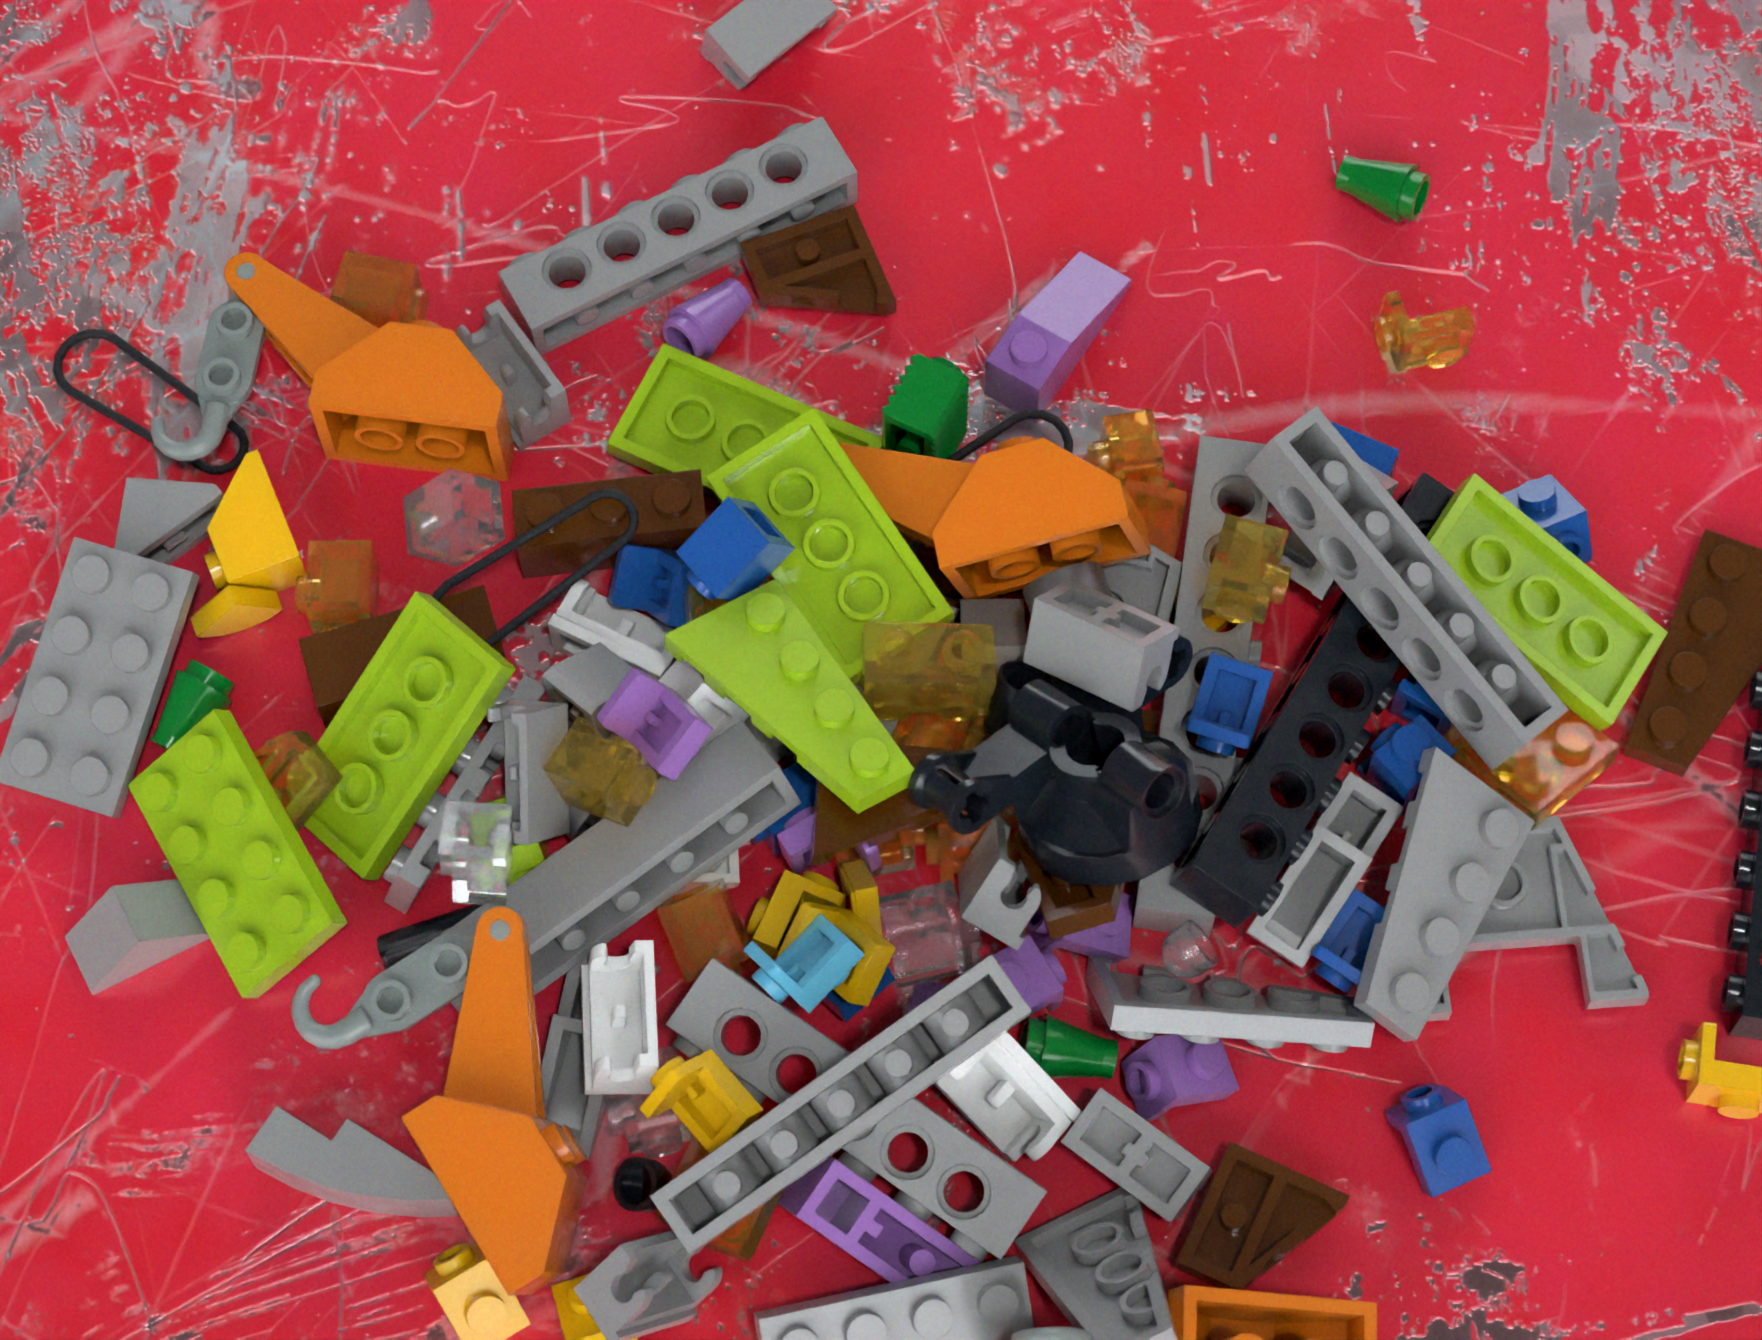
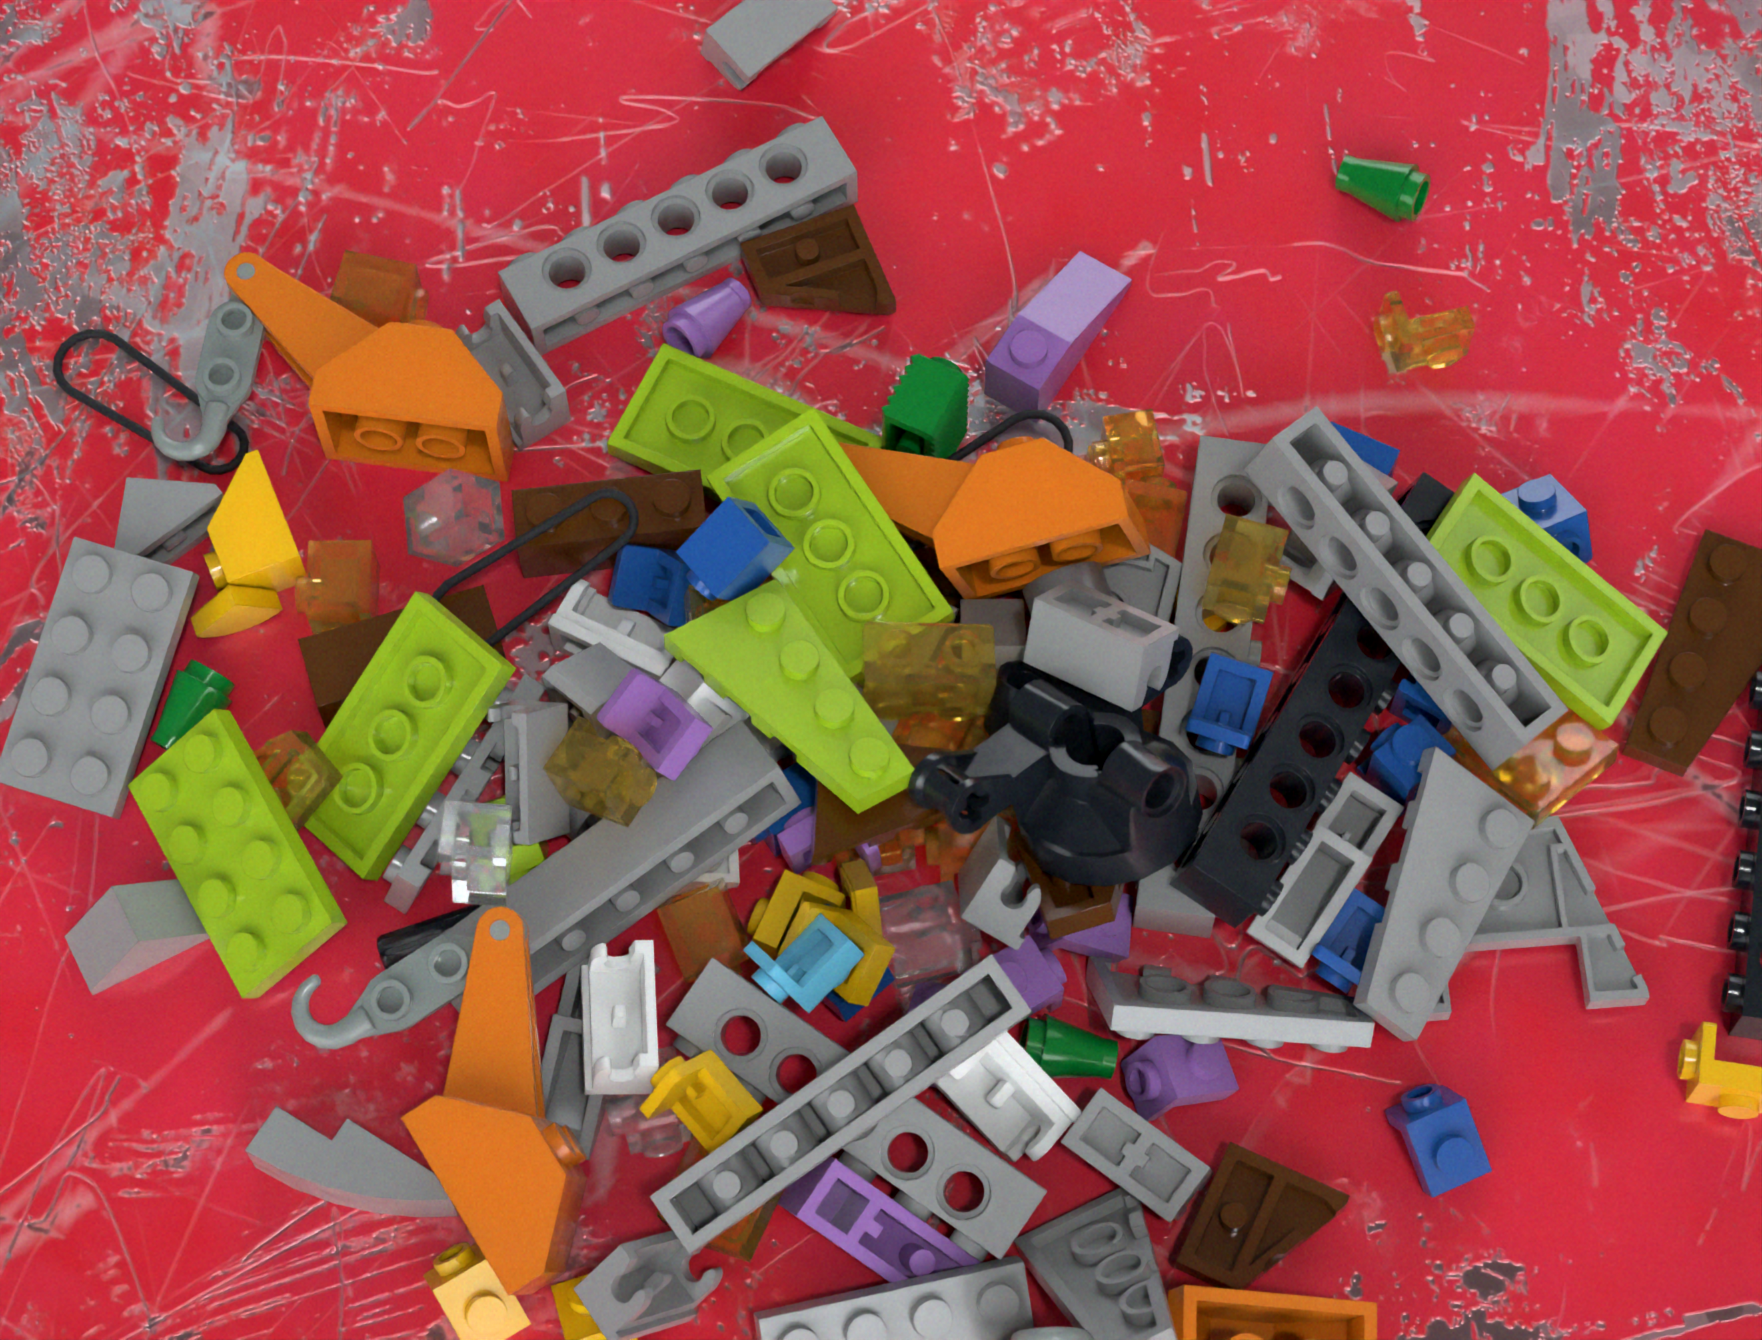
(637, 1181): black hinge -> none
(1188, 951): clear hinge -> none

